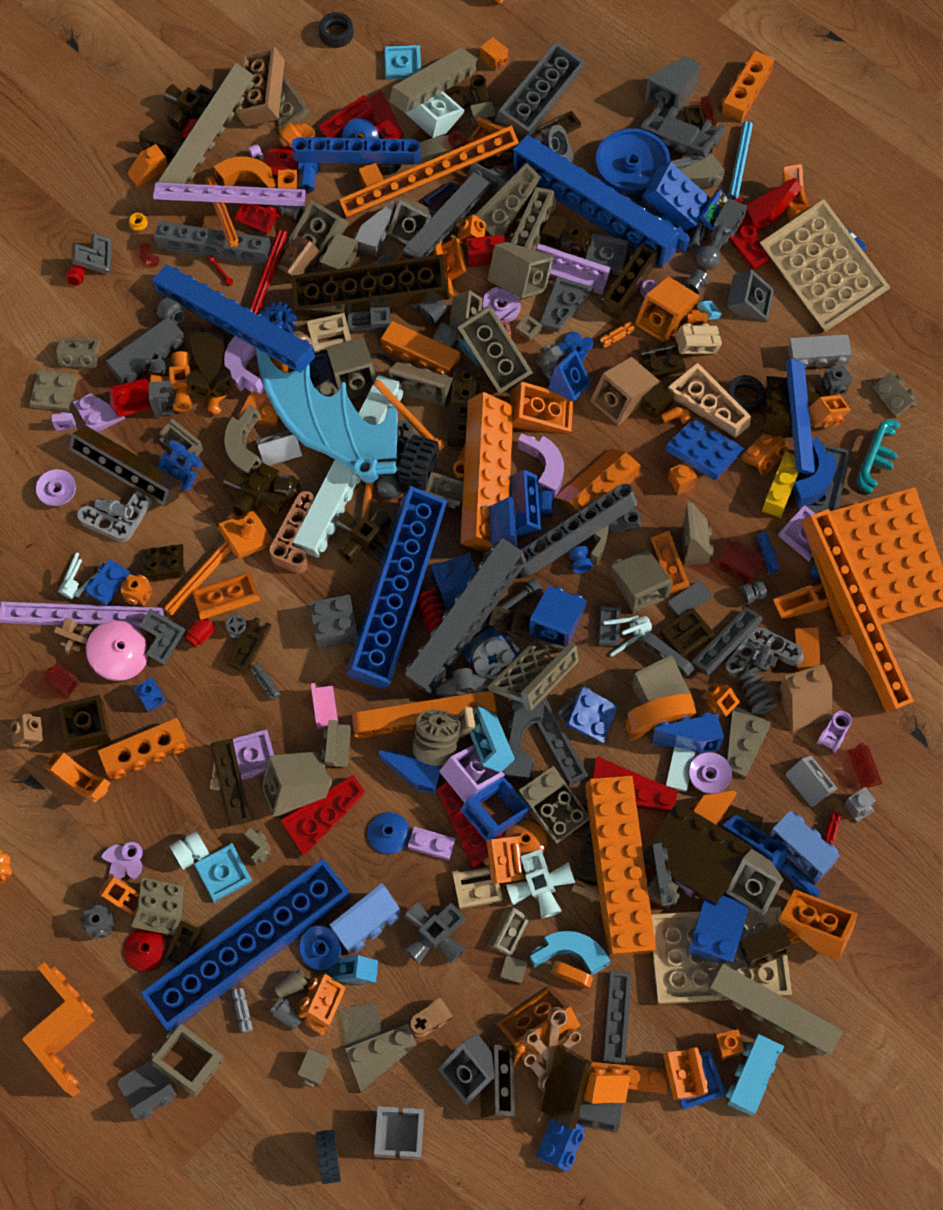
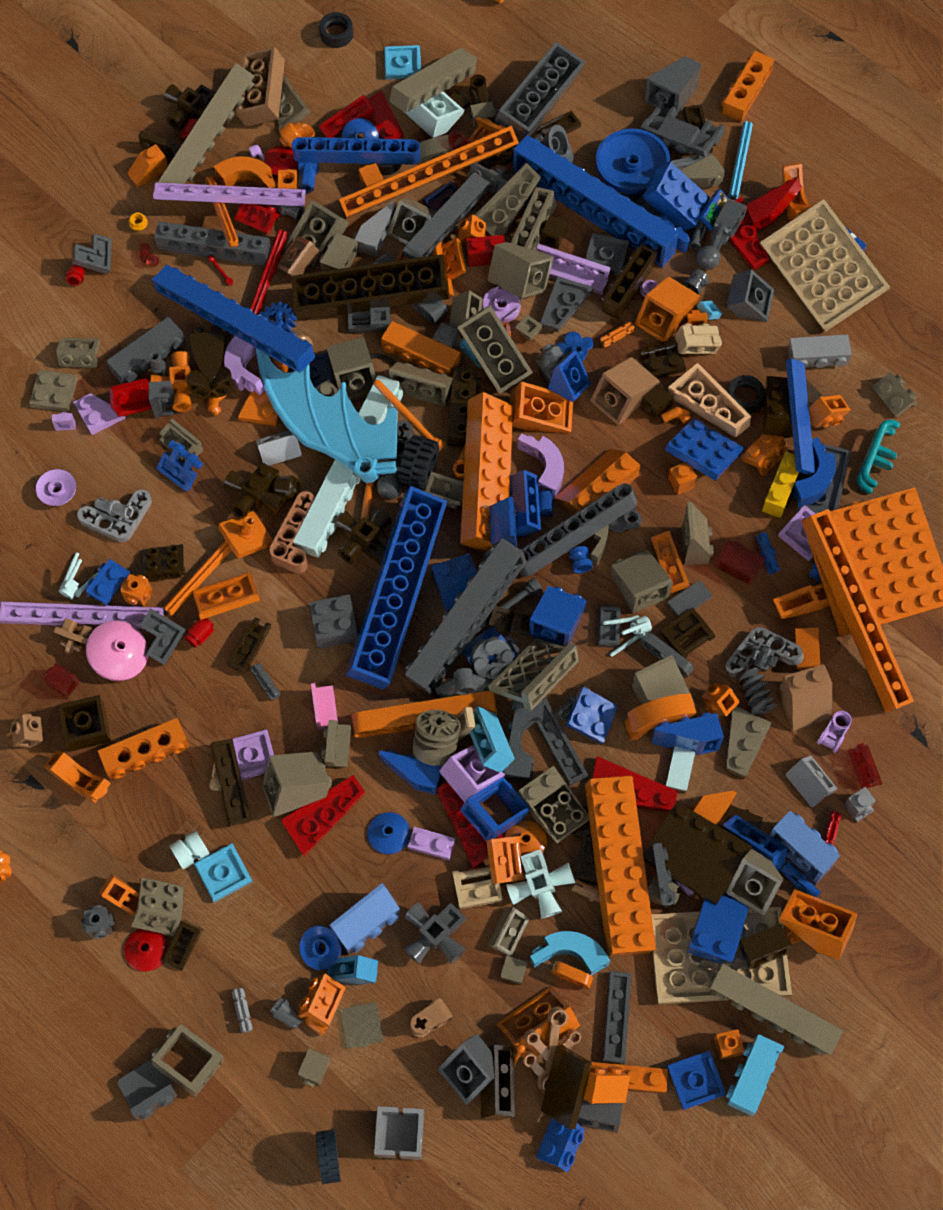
(59, 1029): orange bracket -> none
(121, 862): lavender plate -> none
(125, 465): dark brown brick -> none
(149, 694): blue brick -> none
(171, 308): dark grey head -> none
(235, 441): dark tan arch -> none
(235, 622): dark grey wheel -> none
(246, 945): blue brick -> none
(258, 839): dark tan bracket -> none
(292, 983): dark tan cone -> none
(326, 328): tan plate -> none
(378, 1054): dark tan wing -> none
(430, 608): red piece -> none
(494, 53): orange brick -> none
(576, 240): dark brown brick -> none
(685, 1073): orange bracket -> none
(708, 110): clear red axle -> none
(713, 764): lavender dish -> none
(727, 641): dark grey plate -> none
(753, 591): dark grey wheel -> none
(836, 380): dark grey brick -> none

